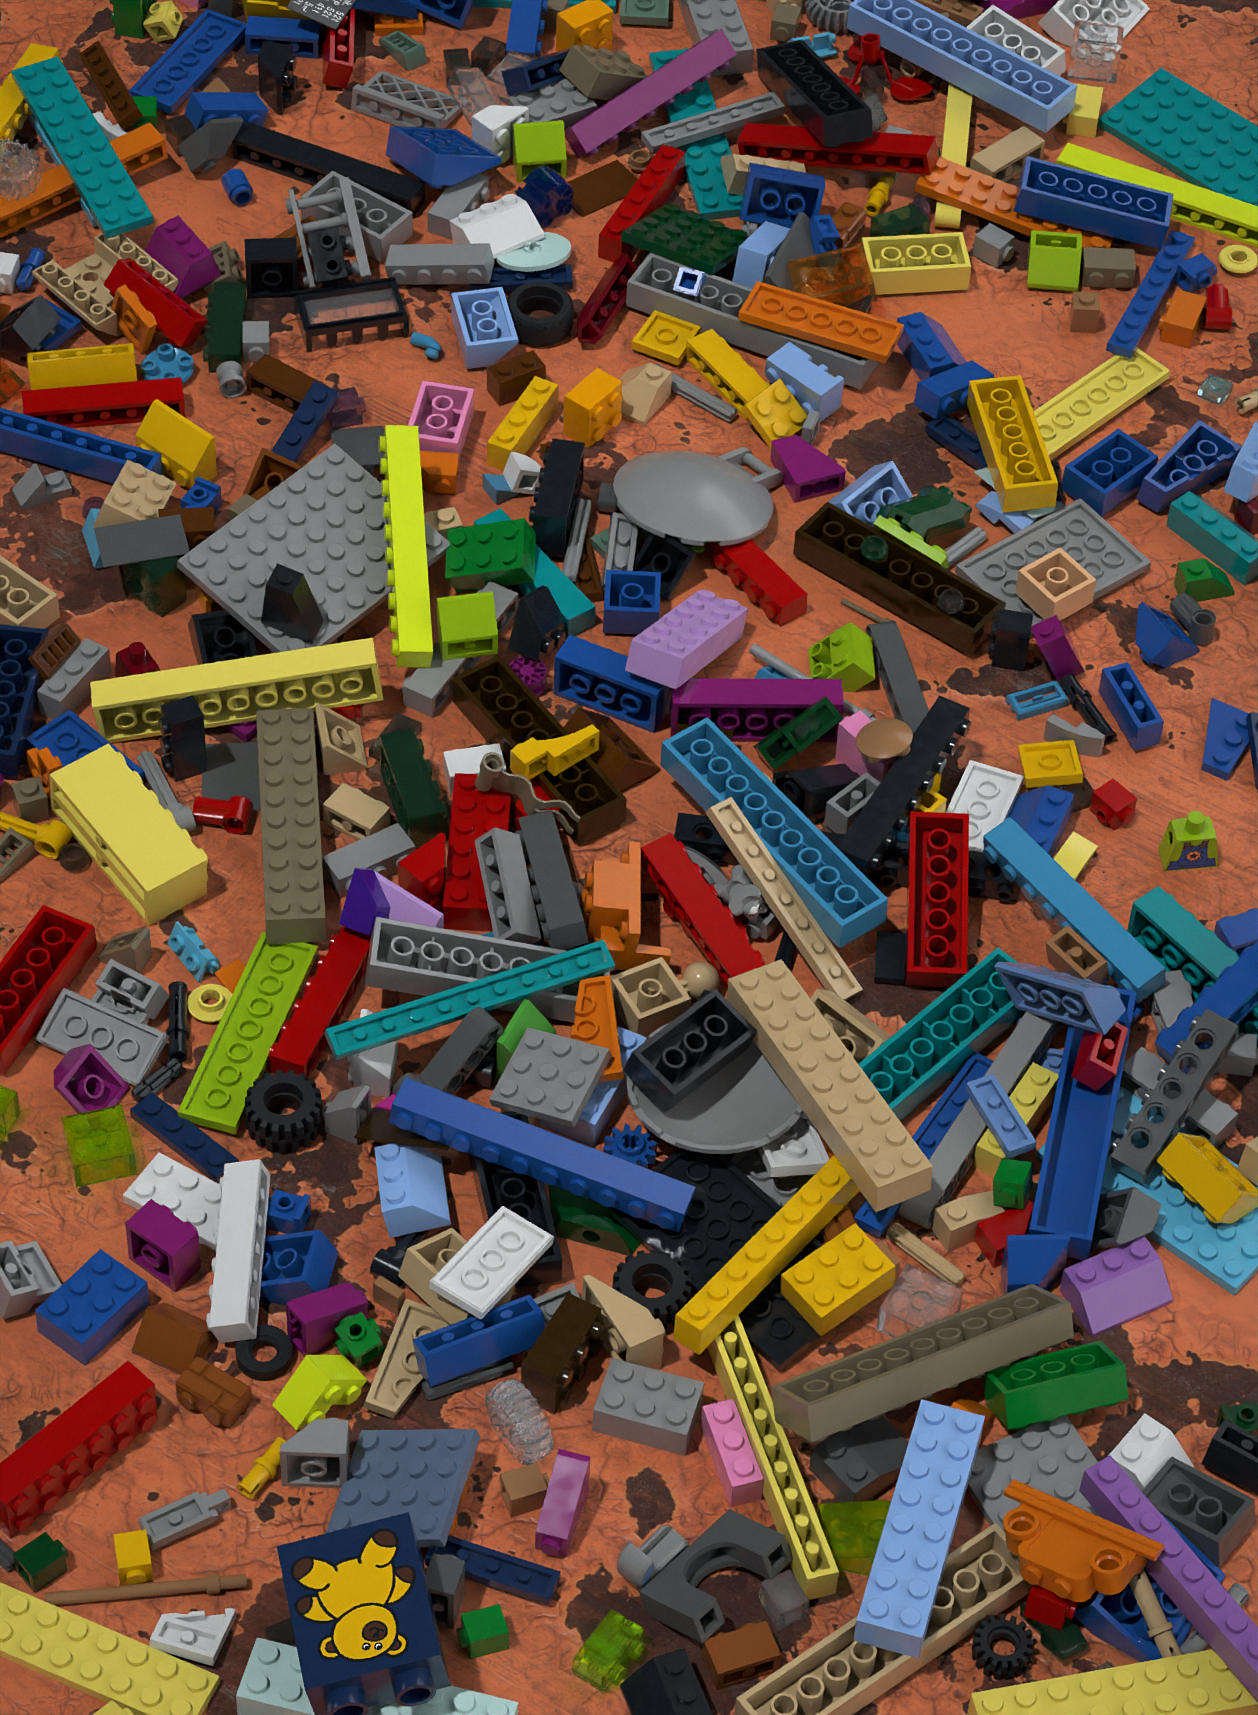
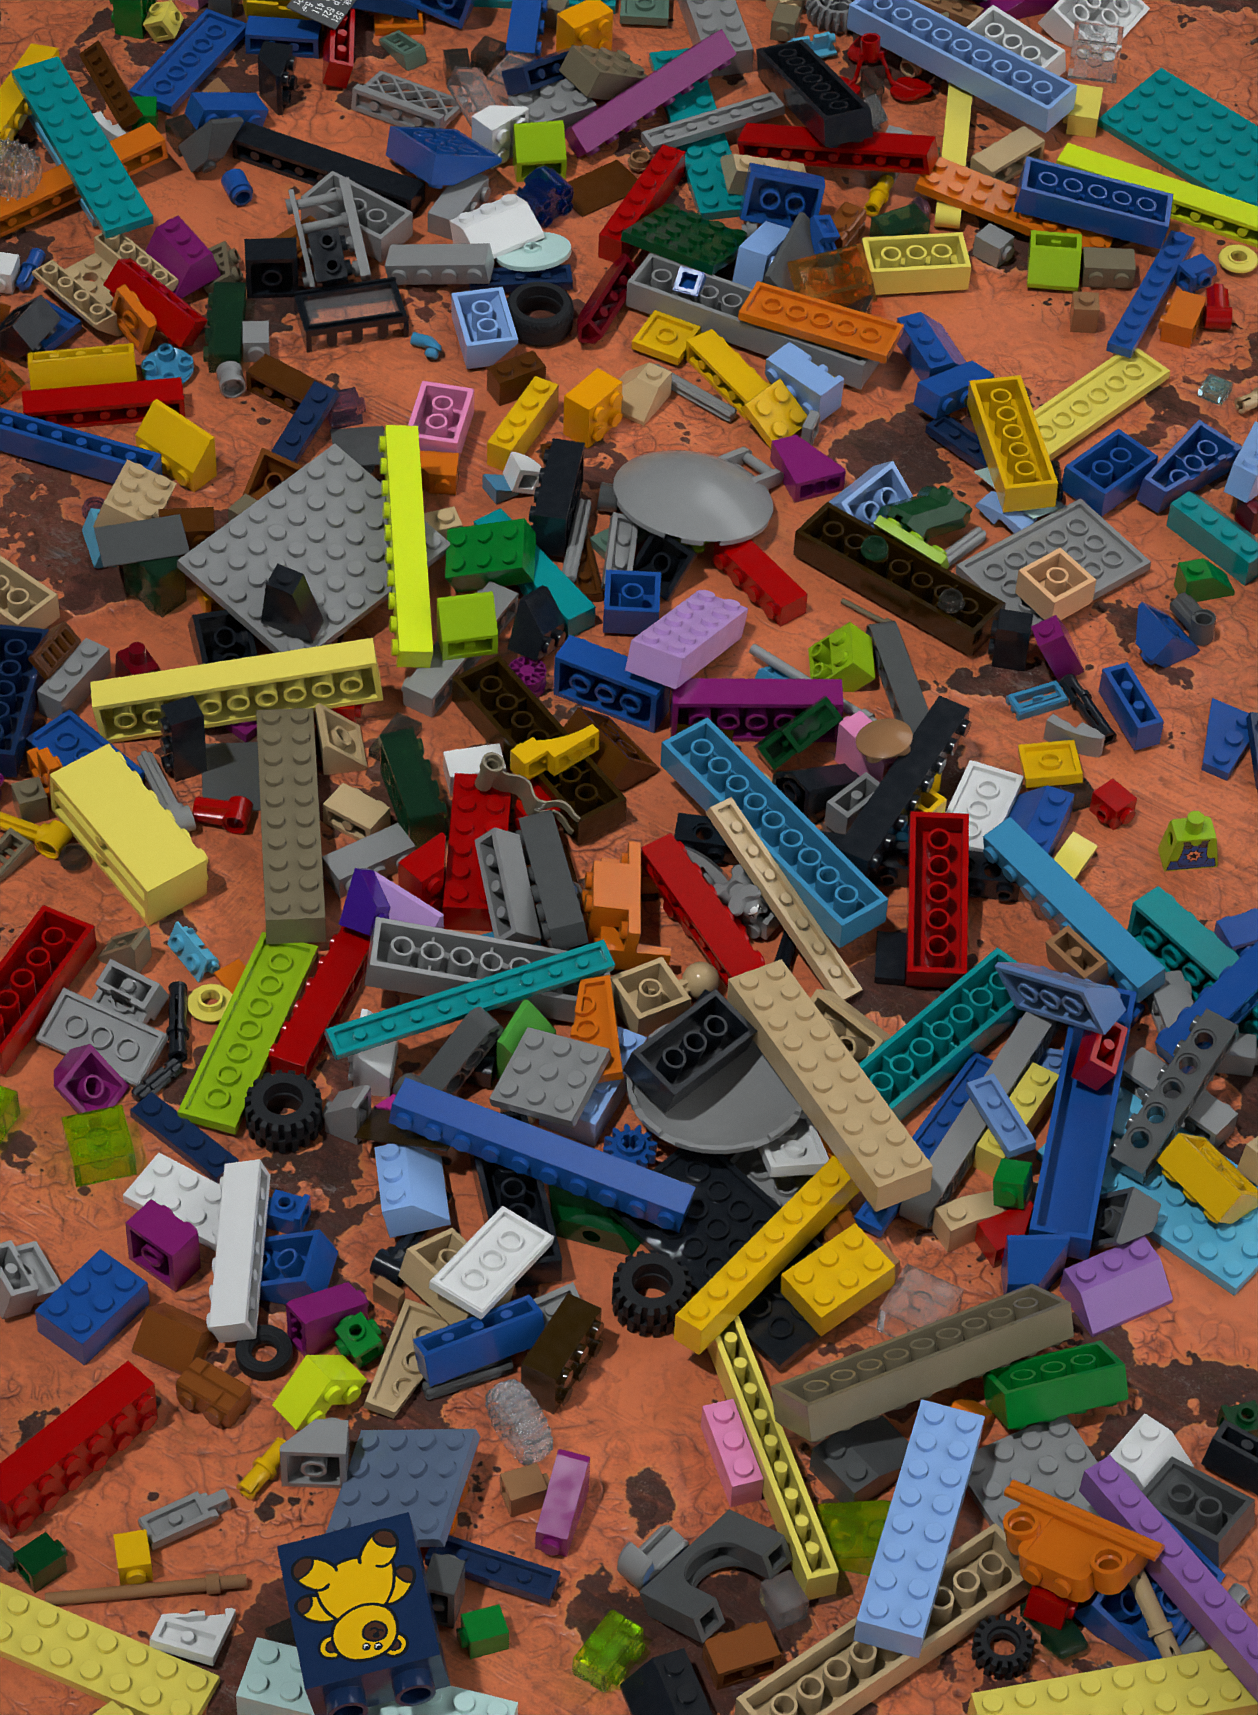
(37, 489): light grey slope -> none
(202, 494): blue brick -> none
(628, 1328): tan slope -> none
(648, 1406): light grey brick -> none
(925, 1254): tan axle -> none

